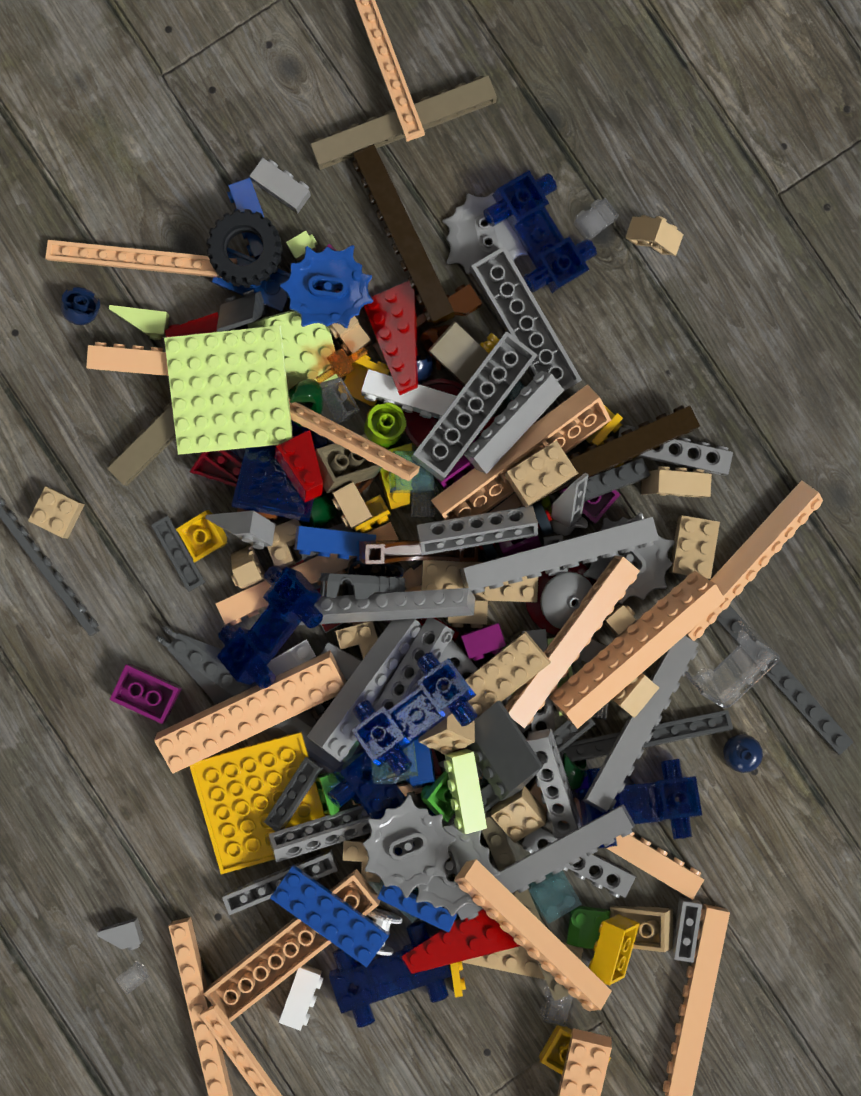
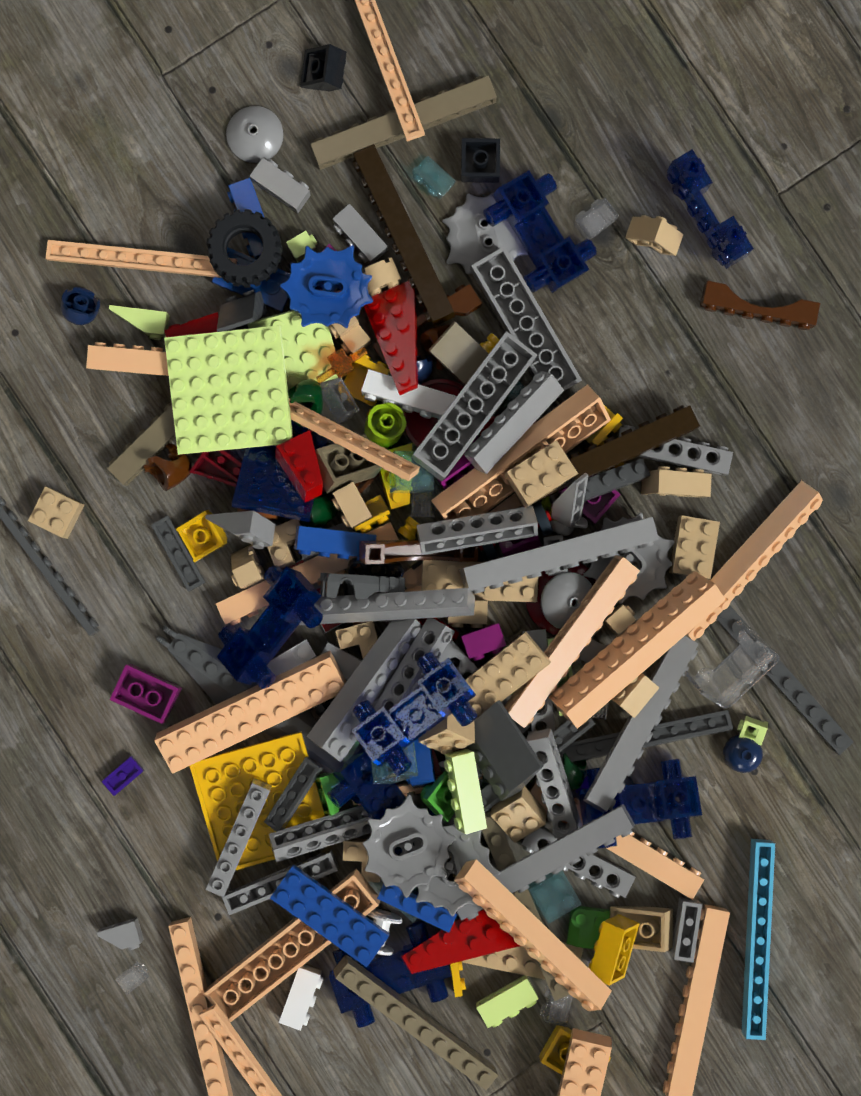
(123, 775): none -> dark purple plate
(169, 472): none -> reddish brown piece
(238, 837): none -> light grey brick
(258, 145): none -> light grey dish
(323, 68): none -> black slope
(359, 234): none -> light grey brick
(383, 275): none -> tan brick
(410, 529): none -> yellow wheel
(415, 1022): none -> dark tan brick
(433, 177): none -> clear light blue bracket
(480, 160): none -> black brick
(507, 1001): none -> yellowish green brick
(690, 183): none -> clear blue piece
(720, 297): none -> reddish brown arch
(757, 734): none -> yellowish green brick
(758, 939): none -> medium azure brick

